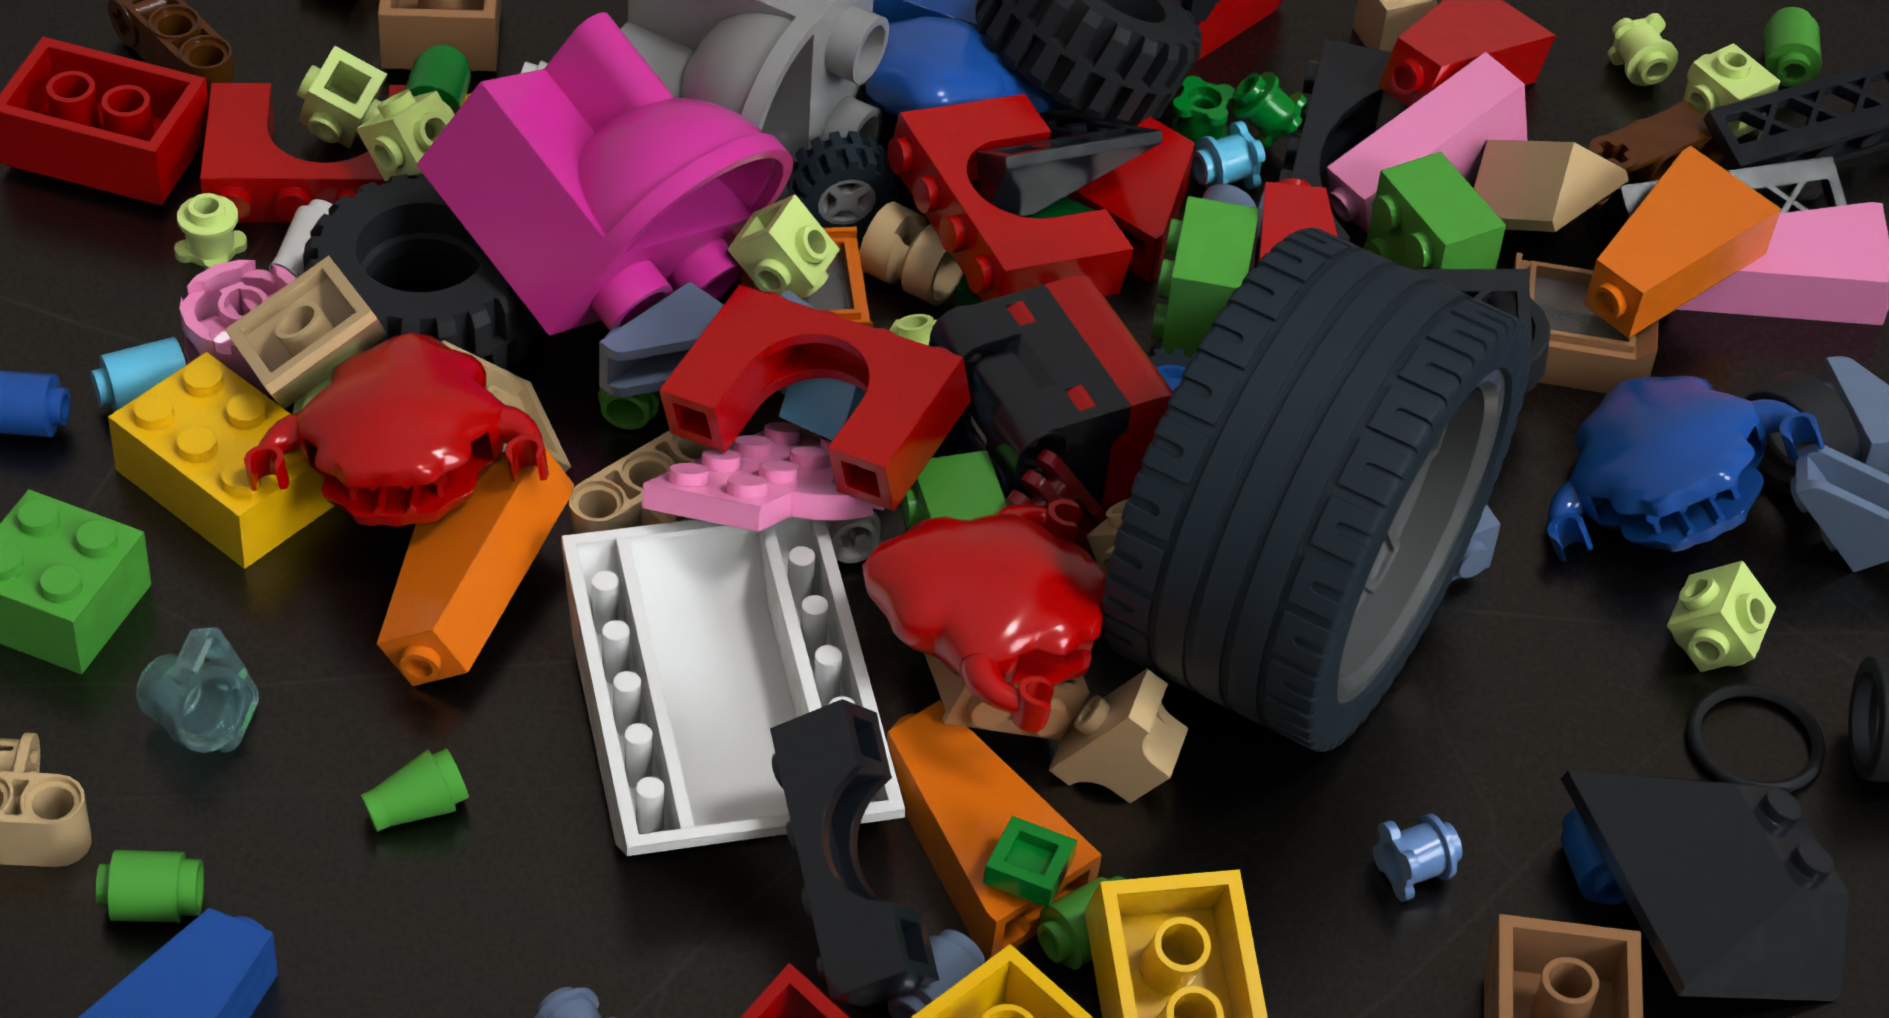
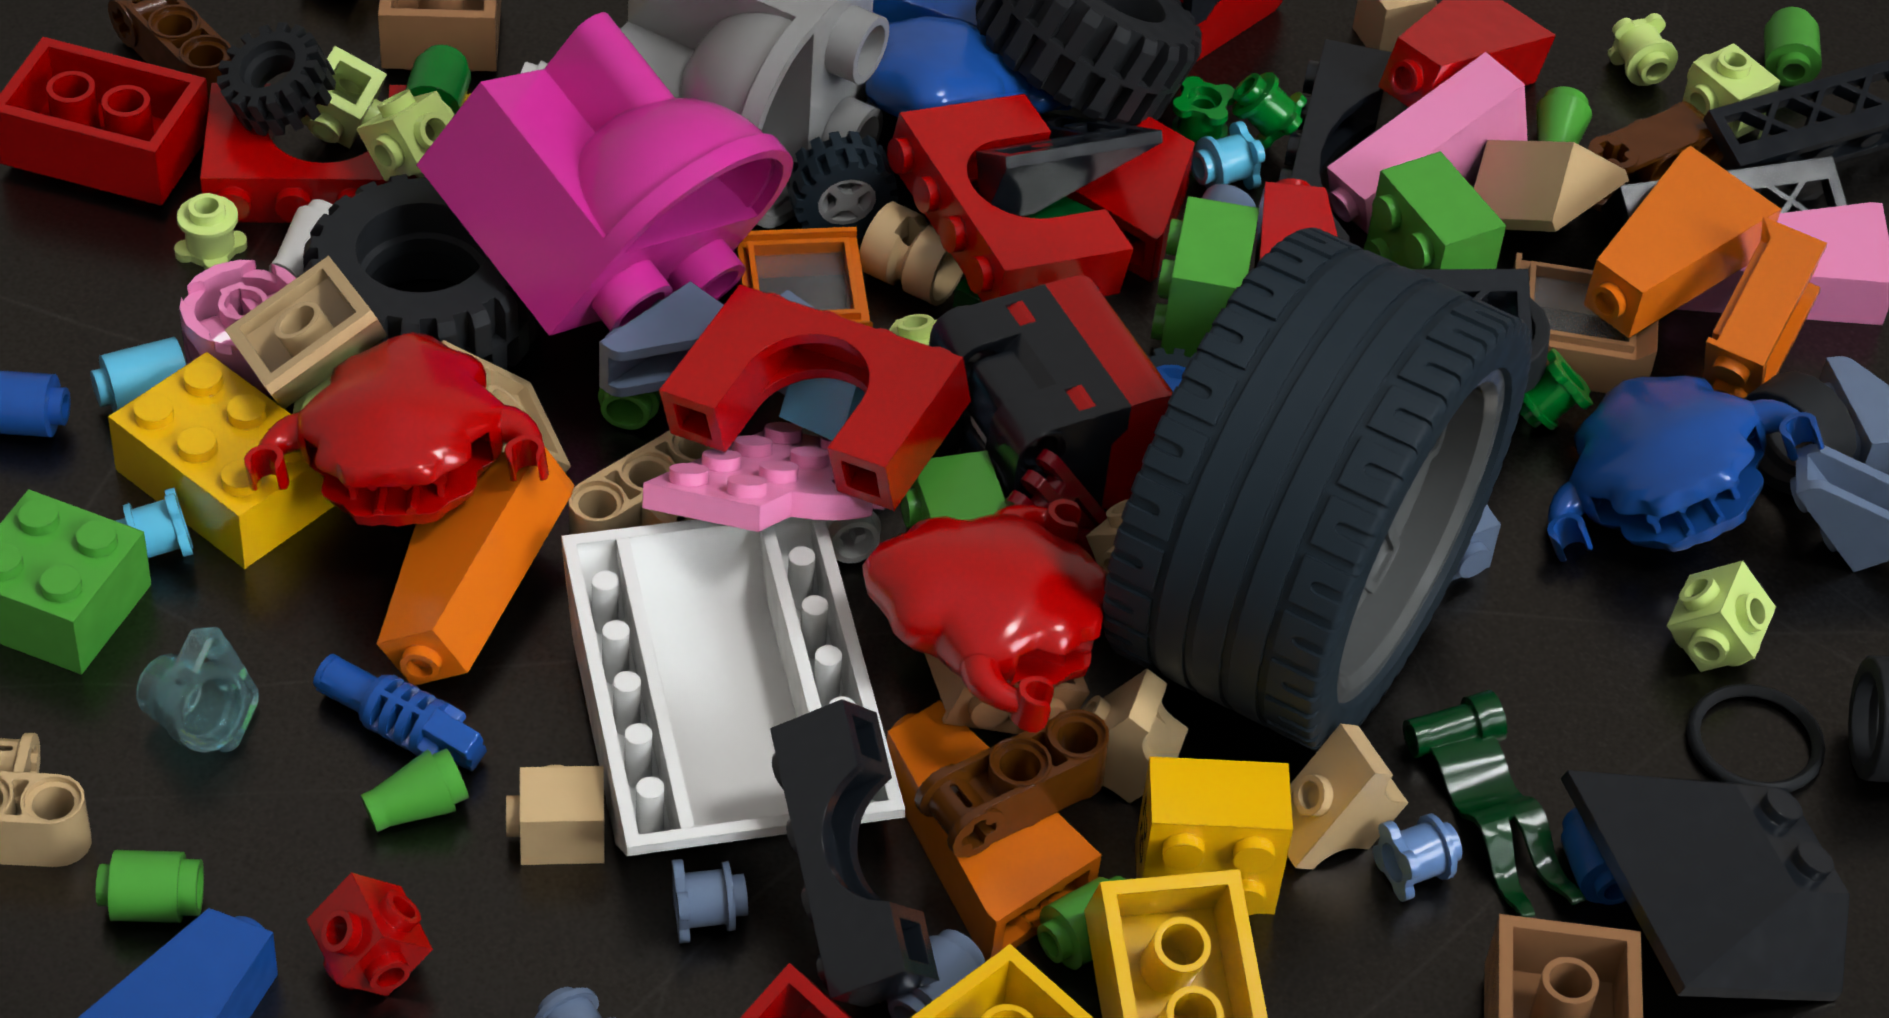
(162, 525): none -> medium azure brick
(262, 60): none -> black tyre
(369, 935): none -> red brick
(400, 711): none -> blue hinge
(558, 815): none -> tan brick
(707, 898): none -> sand blue brick
(784, 249): yellowish green brick -> none
(1017, 781): none -> reddish brown piece
(1030, 861): green plate -> none
(1217, 819): none -> yellow brick
(1341, 799): none -> tan brick
(1483, 792): none -> dark green flag
(1555, 393): none -> green brick
(1563, 115): none -> bright green cone
(1764, 311): none -> orange window

